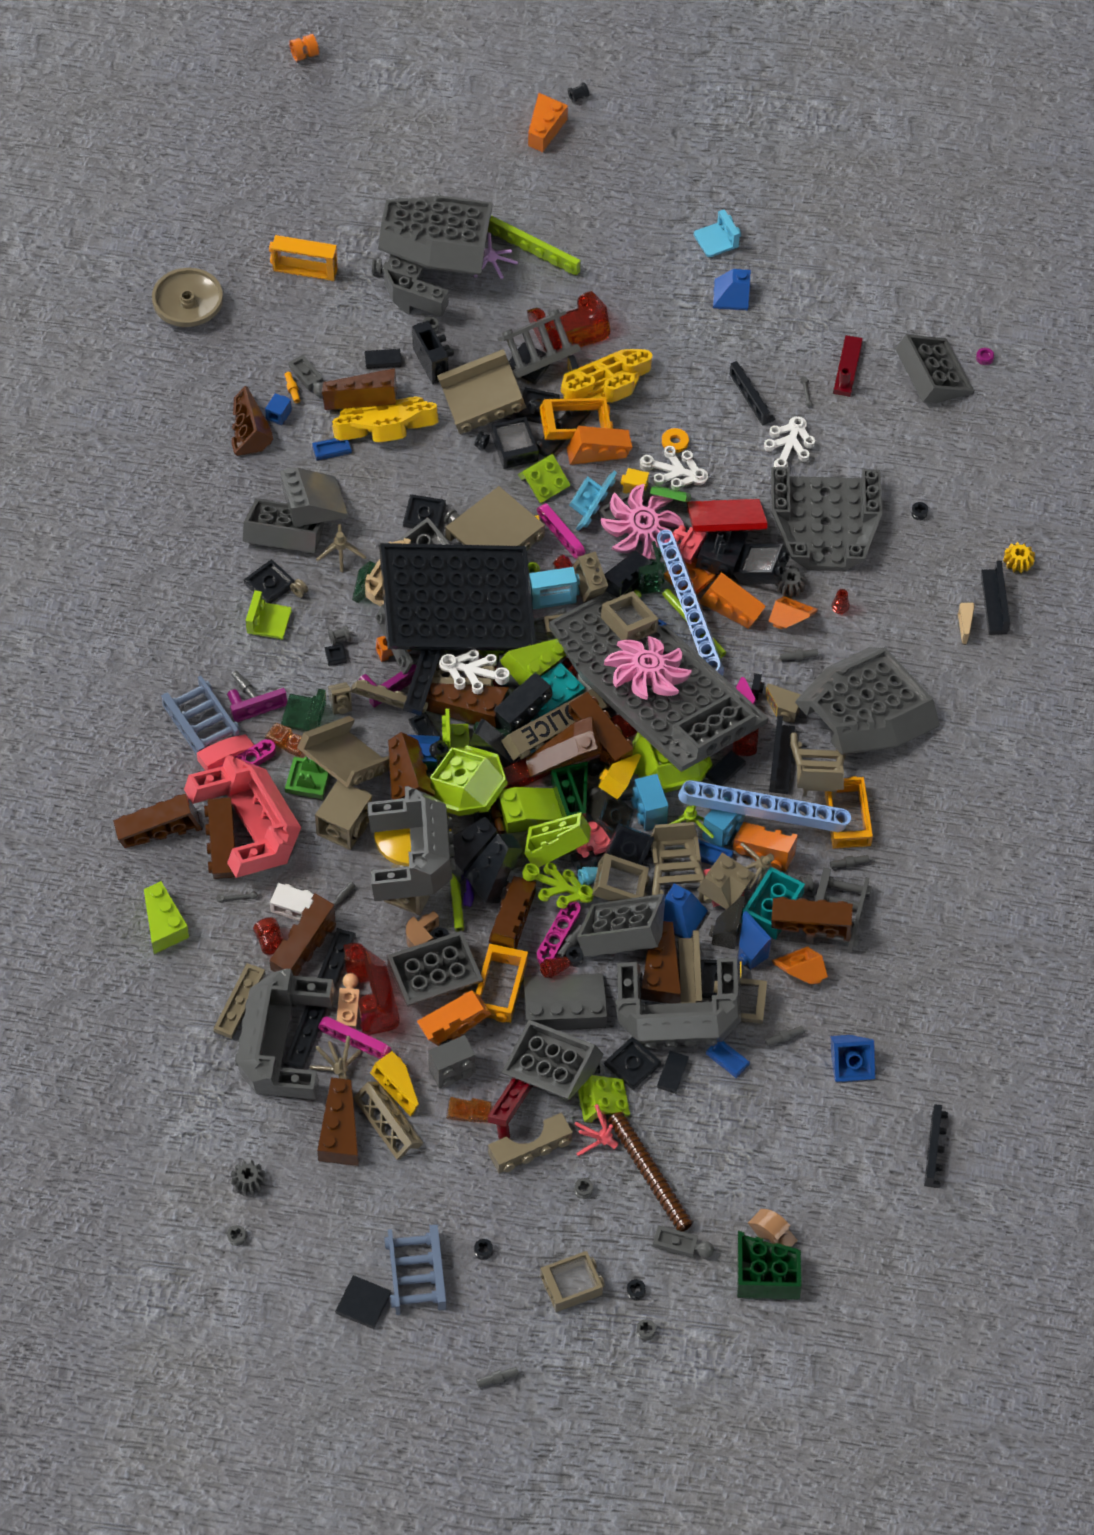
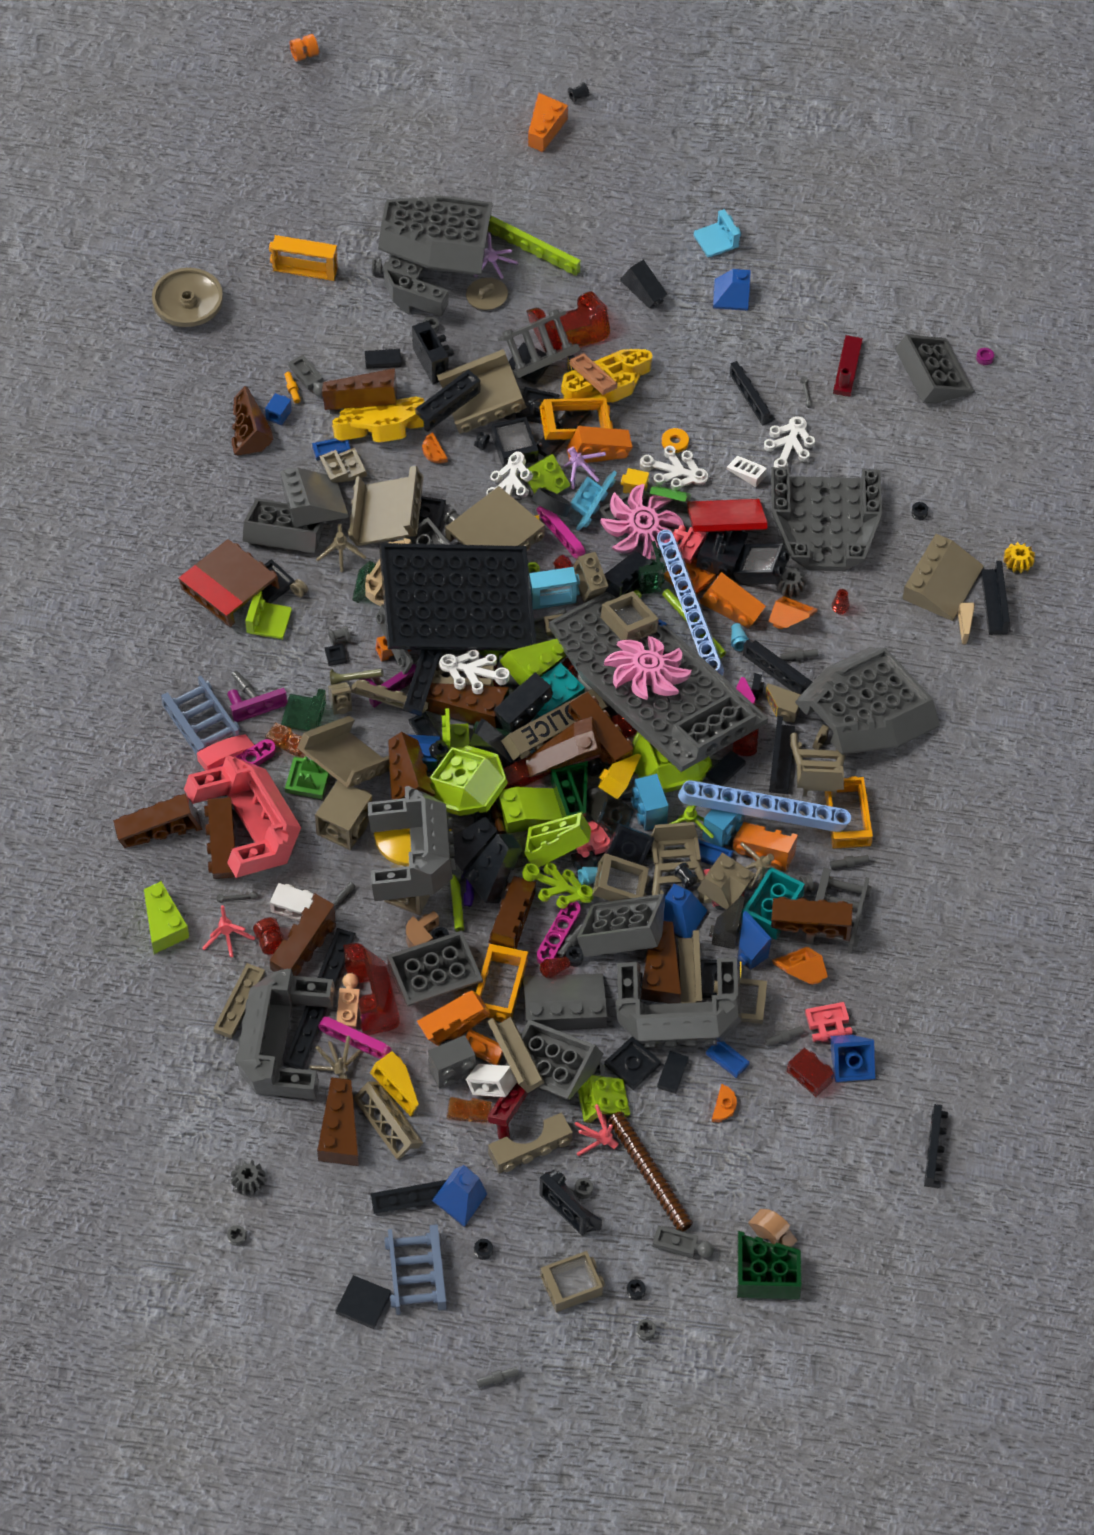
(225, 928): none -> coral plant
(226, 580): none -> reddish brown panel
(343, 466): none -> dark tan slope
(375, 674): none -> olive piece
(386, 509): none -> panel
(405, 1196): none -> black hinge
(433, 450): none -> orange plate
(448, 398): none -> black fence
(461, 1194): none -> blue slope
(484, 1047): none -> orange plate
(486, 293): none -> dark tan shield
(491, 1080): none -> white brick
(515, 463): none -> white plant
(517, 1054): none -> dark tan fence
(552, 501): none -> black tyre
(561, 1198): none -> black slope
(578, 460): none -> lavender plant
(593, 374): none -> nougat tile
(644, 284): none -> black slope
(685, 875): none -> black bush
(725, 1104): none -> orange plate
(738, 637): none -> medium azure cone
(749, 477): none -> white slope
(776, 667): none -> black fence
(810, 1071): none -> clear red brick
(821, 737): none -> dark tan tile
(828, 1016): none -> coral plate
(942, 578): none -> dark tan slope

